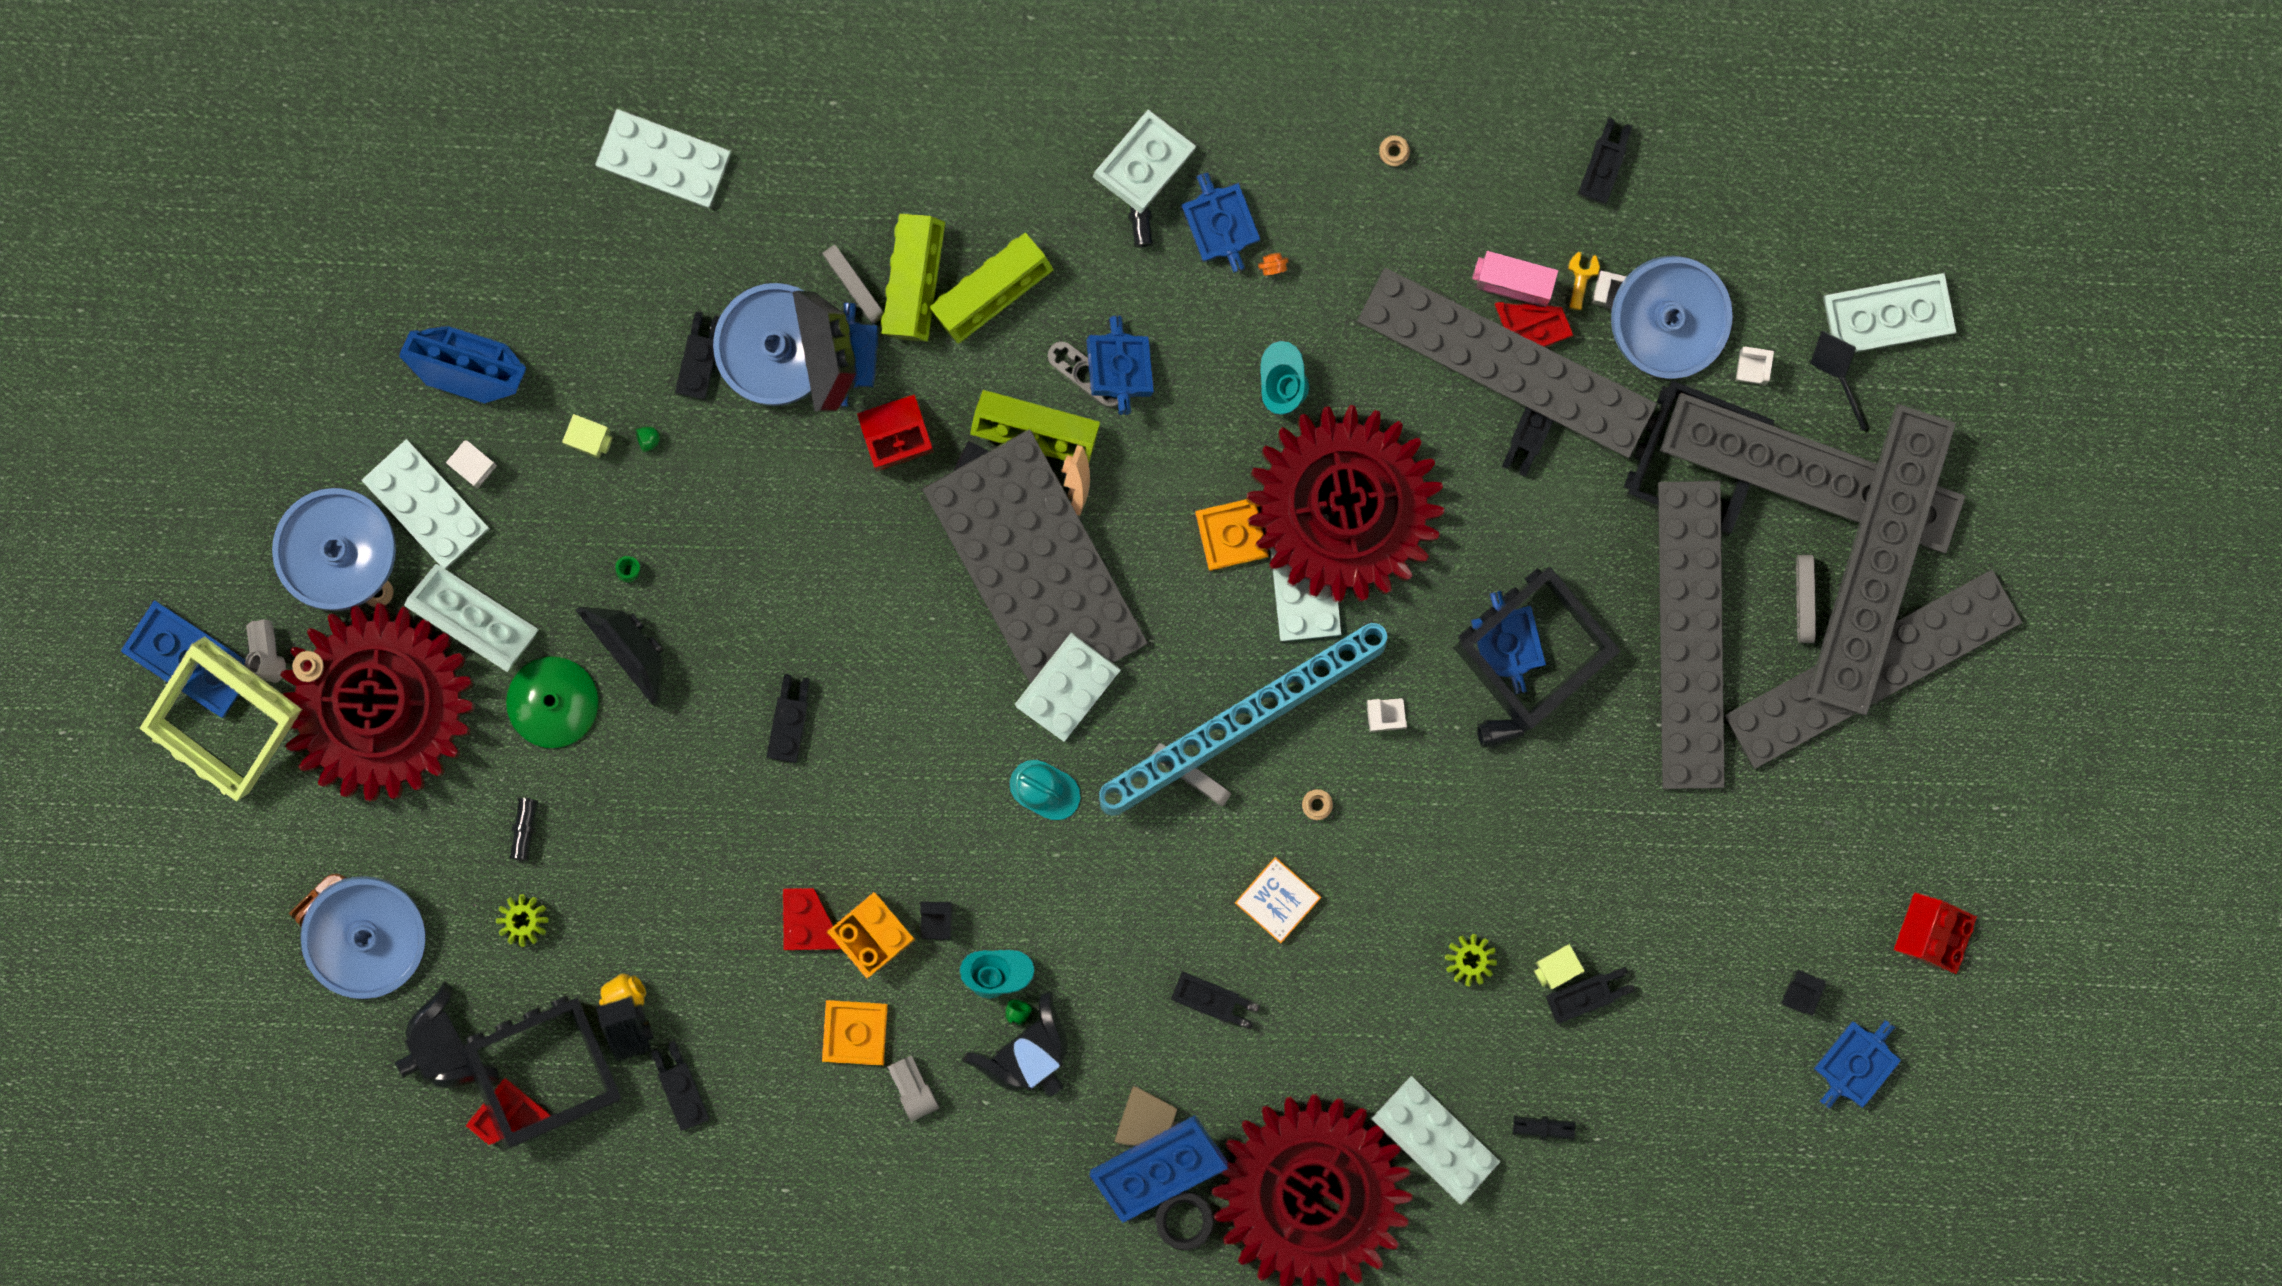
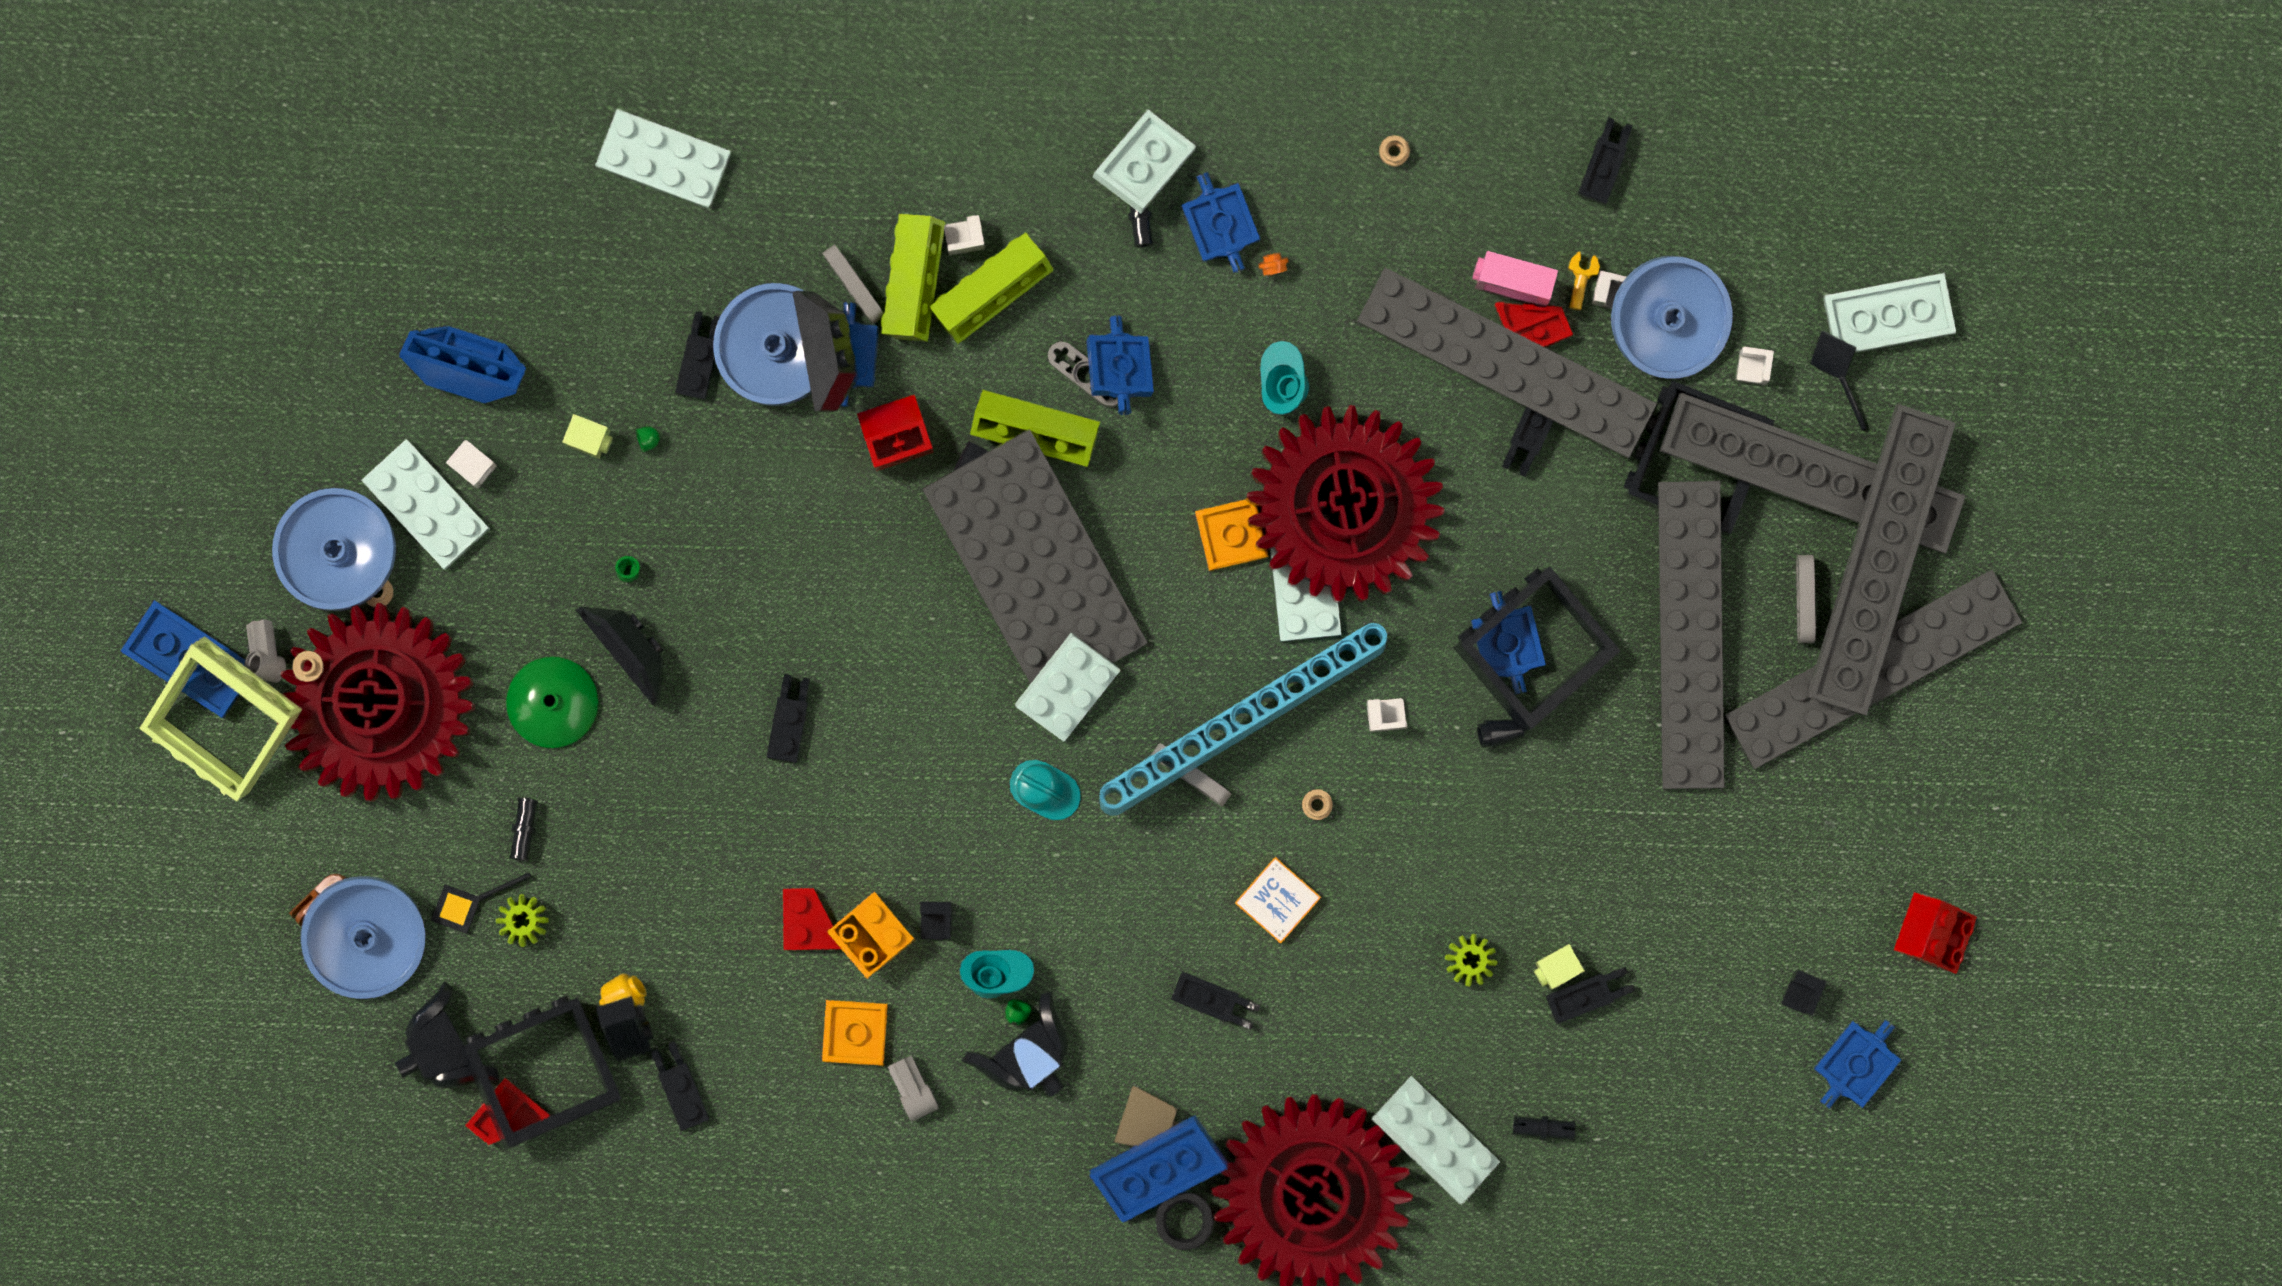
(458, 907): none -> piece
(471, 617): light aqua plate -> none
(964, 236): none -> white panel
(1077, 478): light nougat slope -> none

